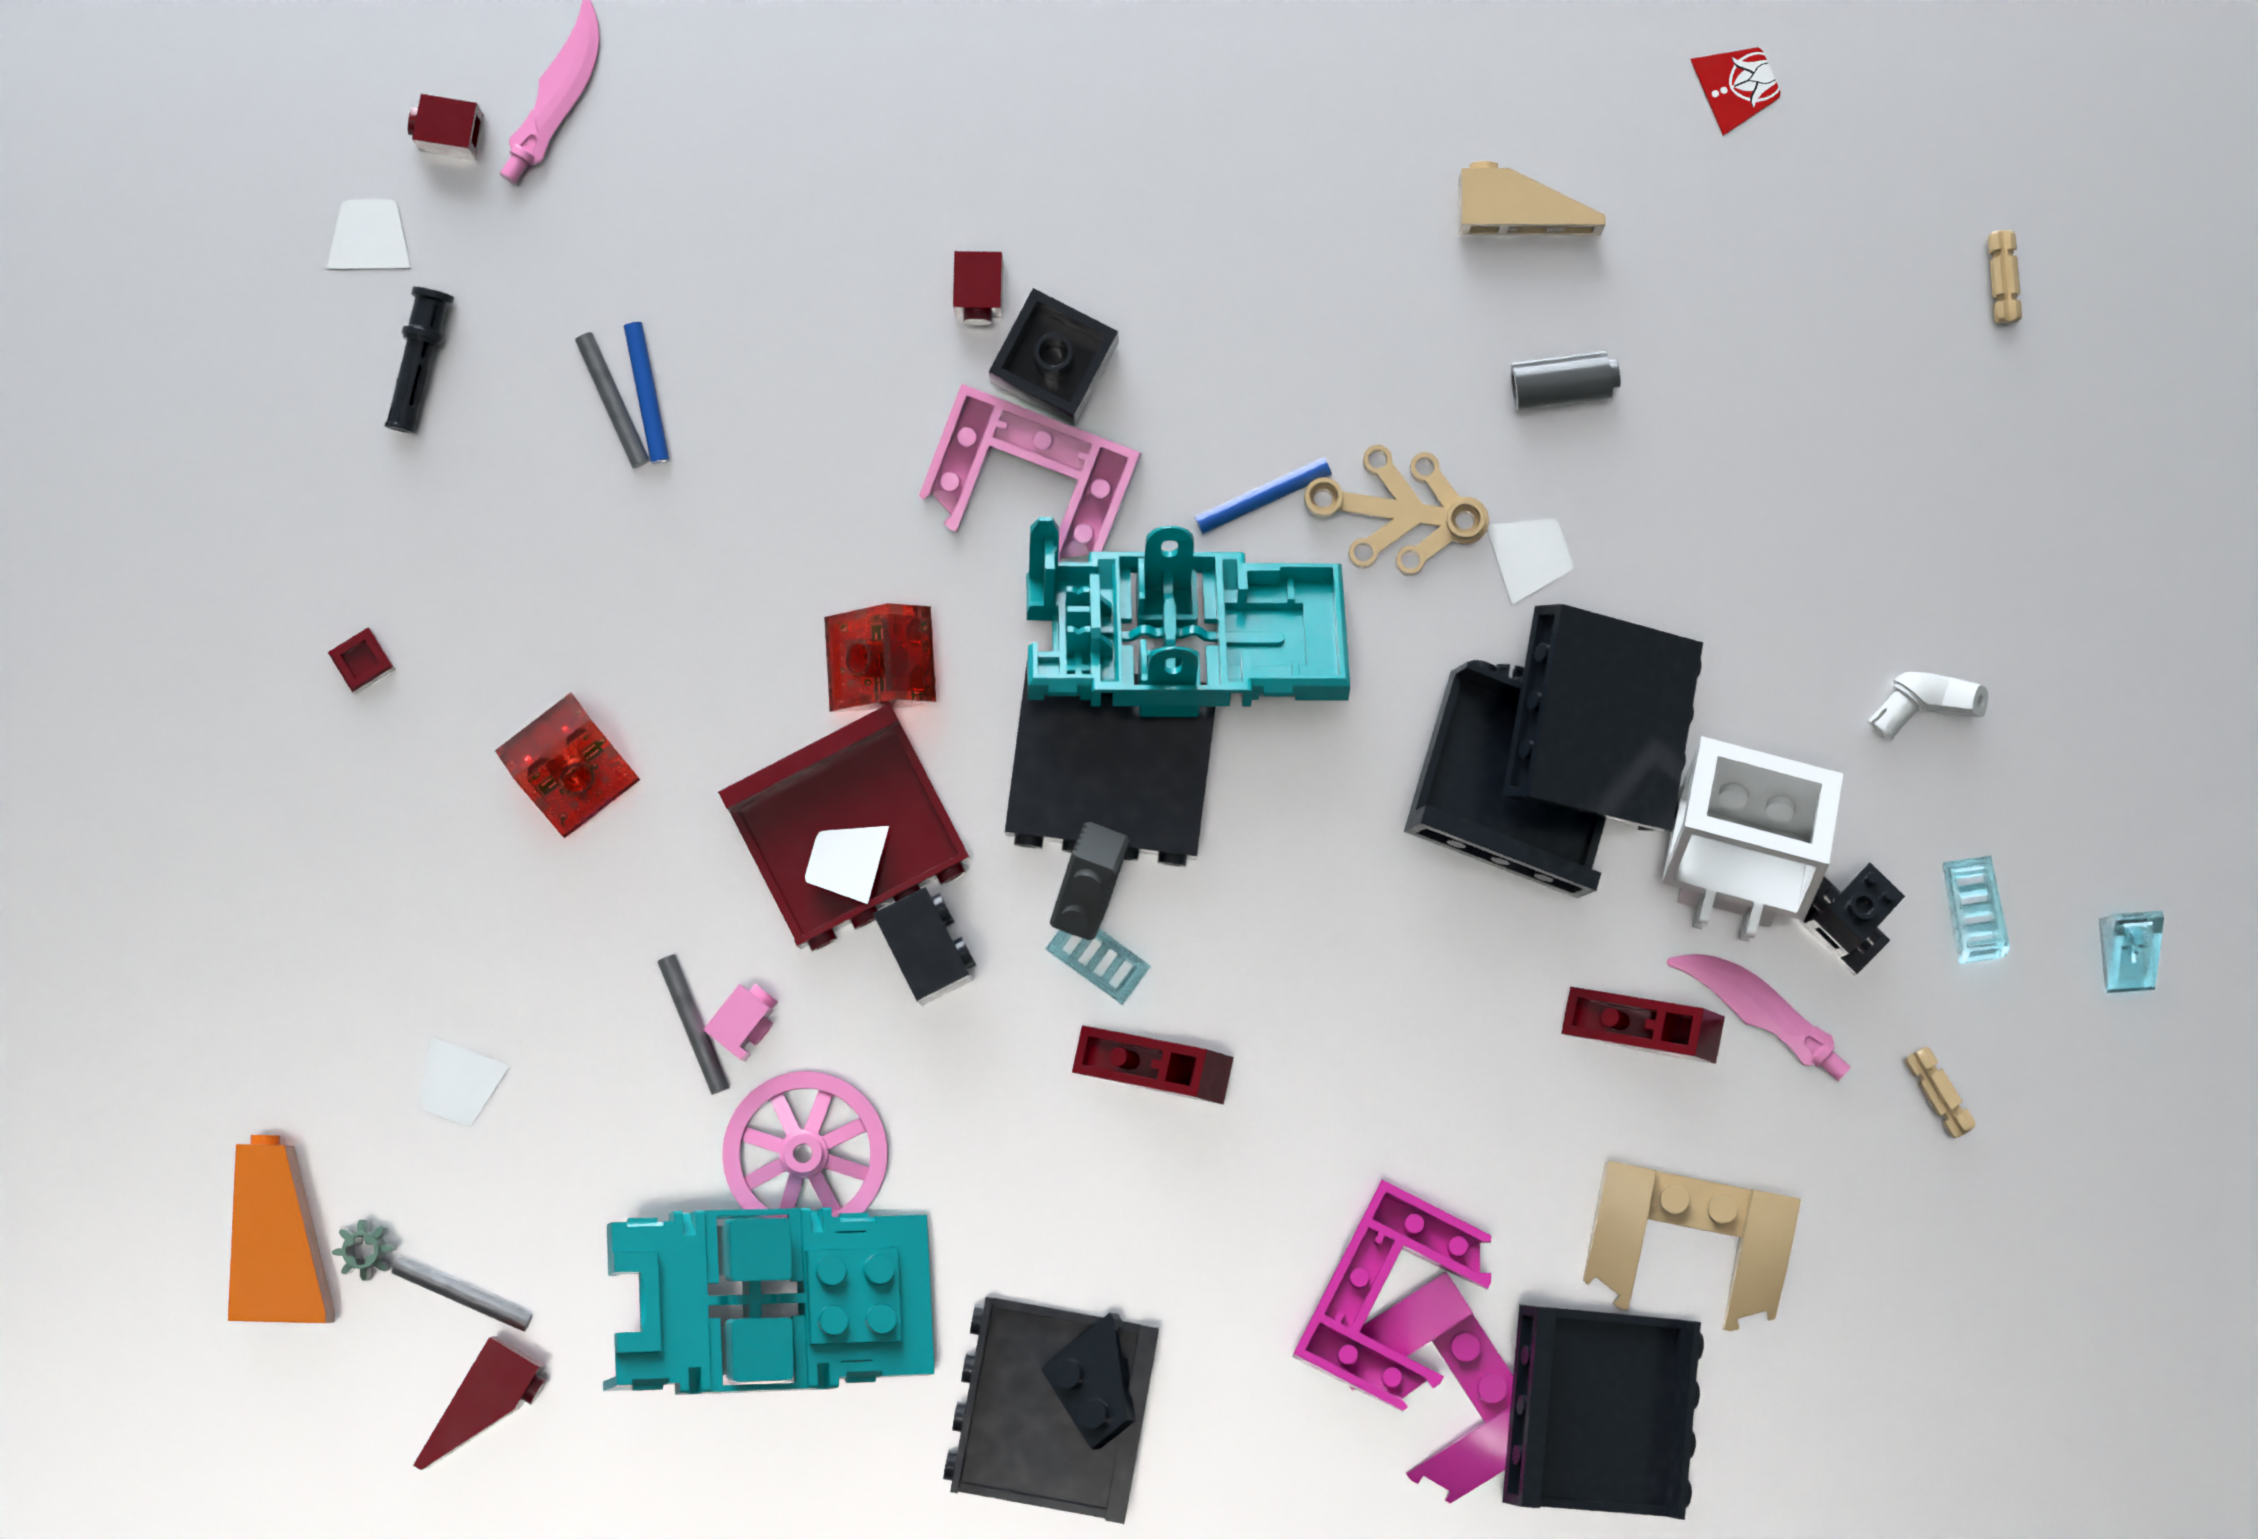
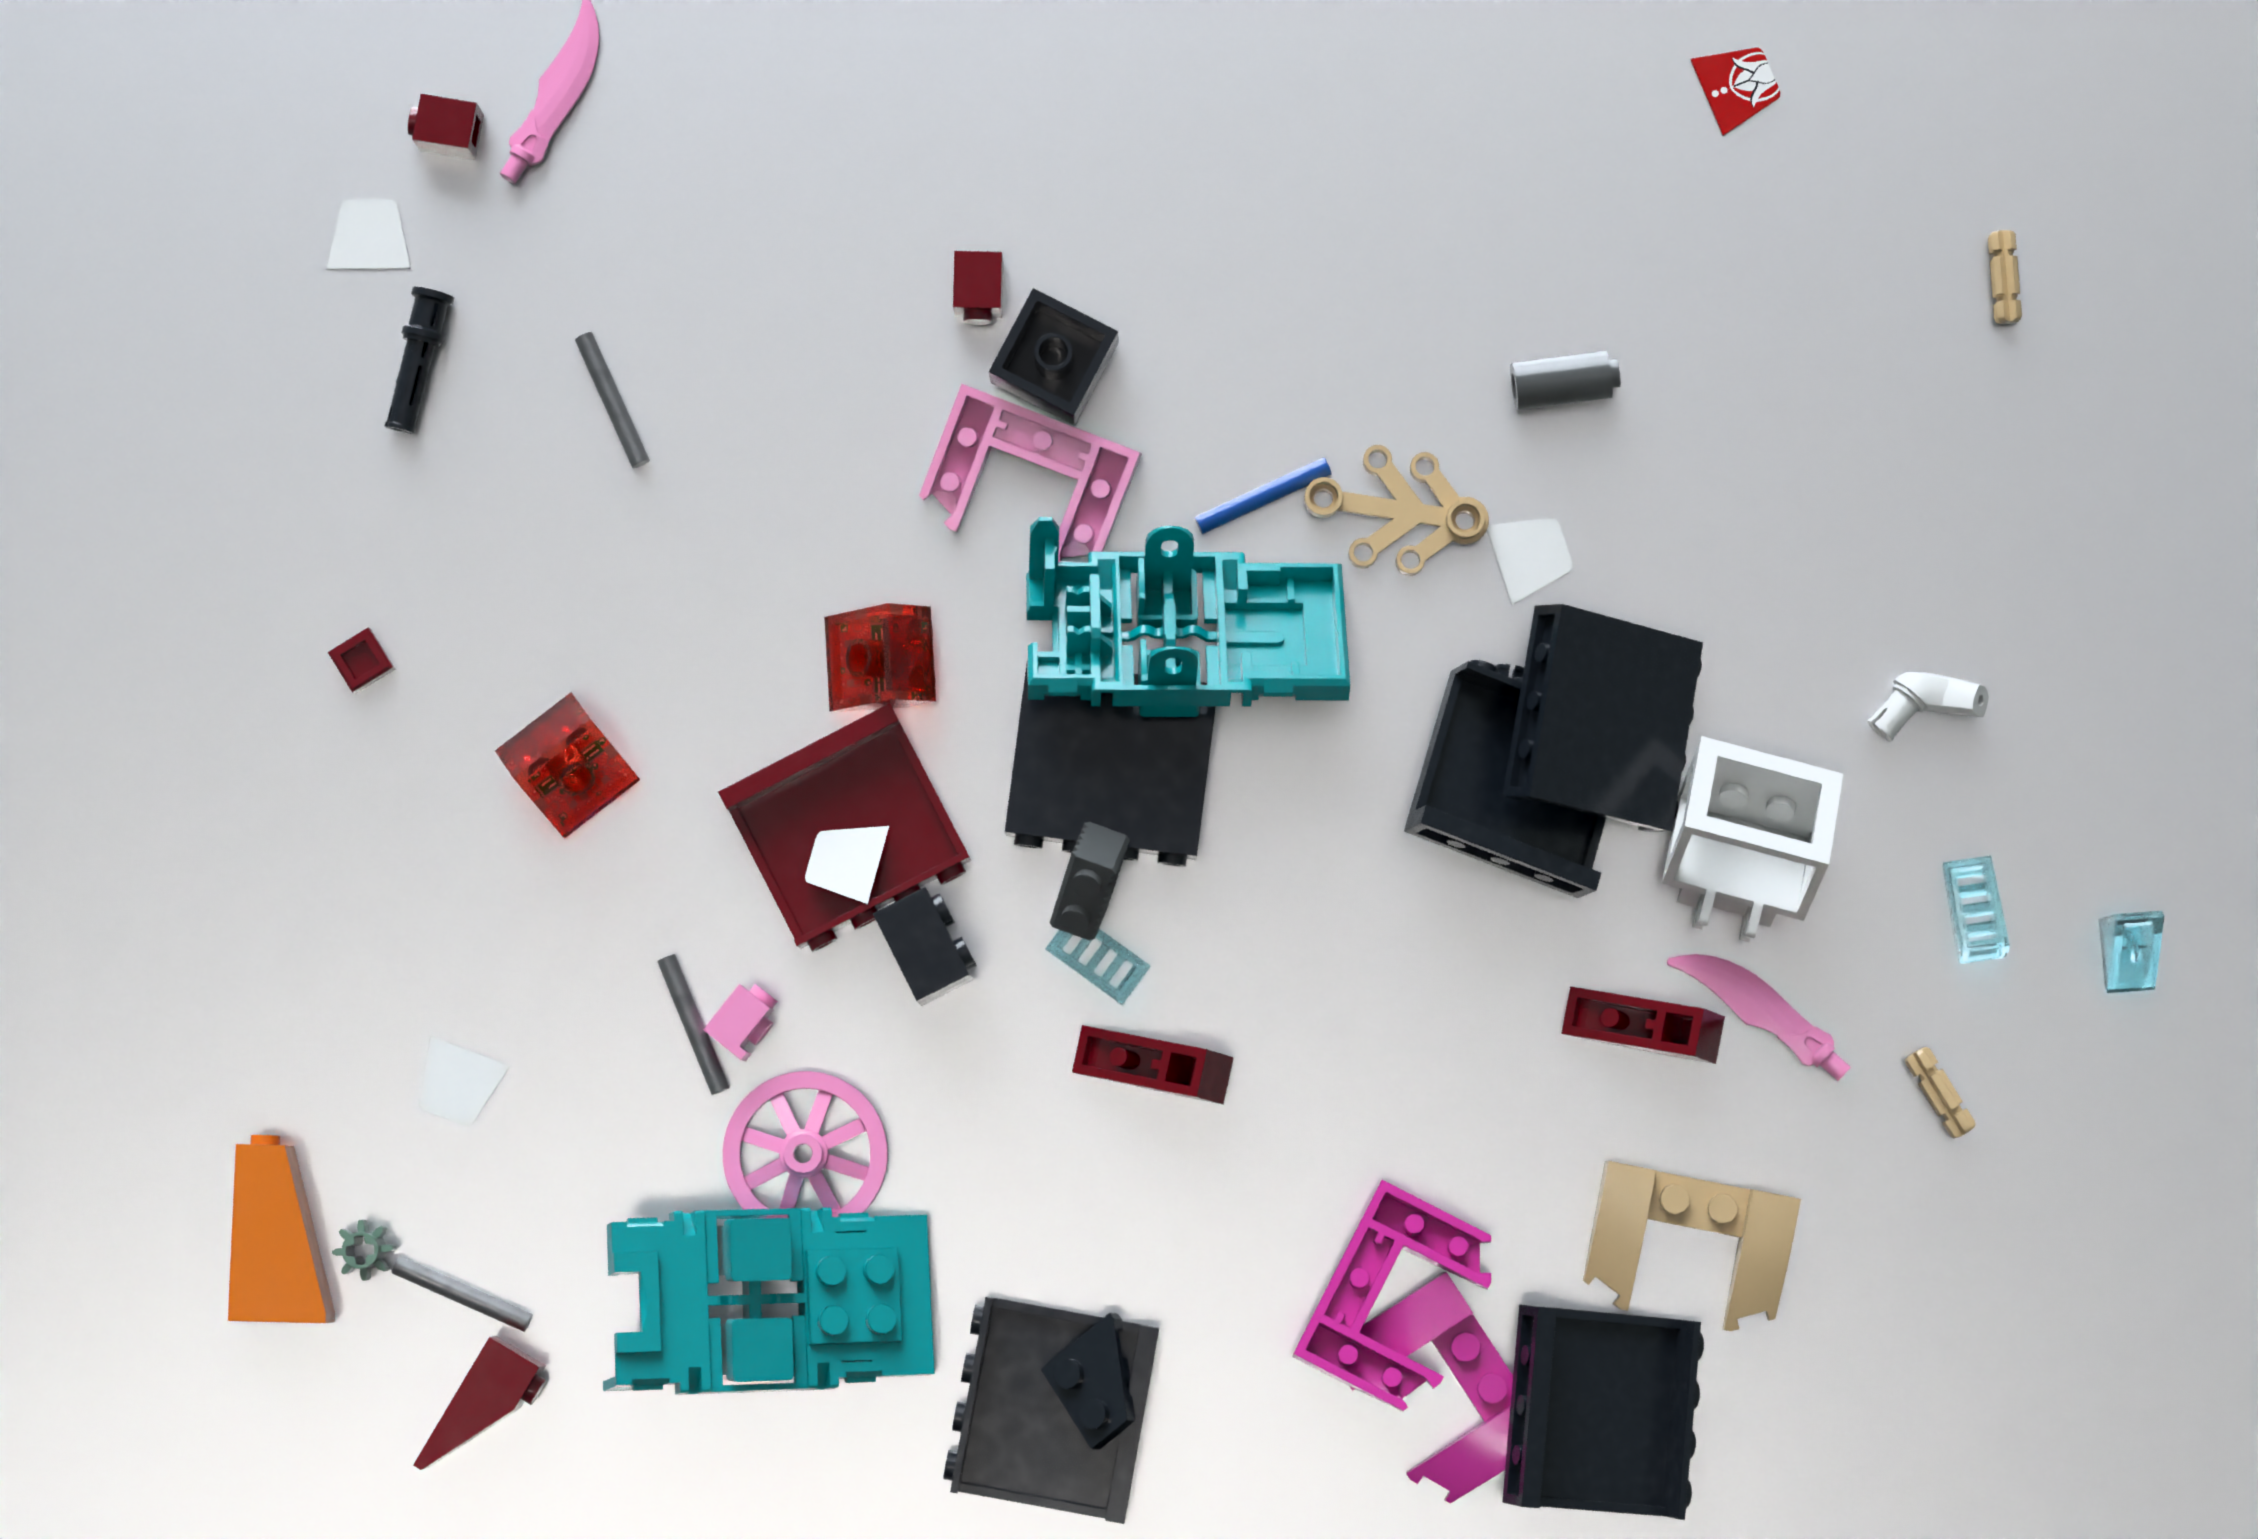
(646, 393): blue bar -> none
(1513, 204): tan slope -> none
(1850, 918): black tile -> none

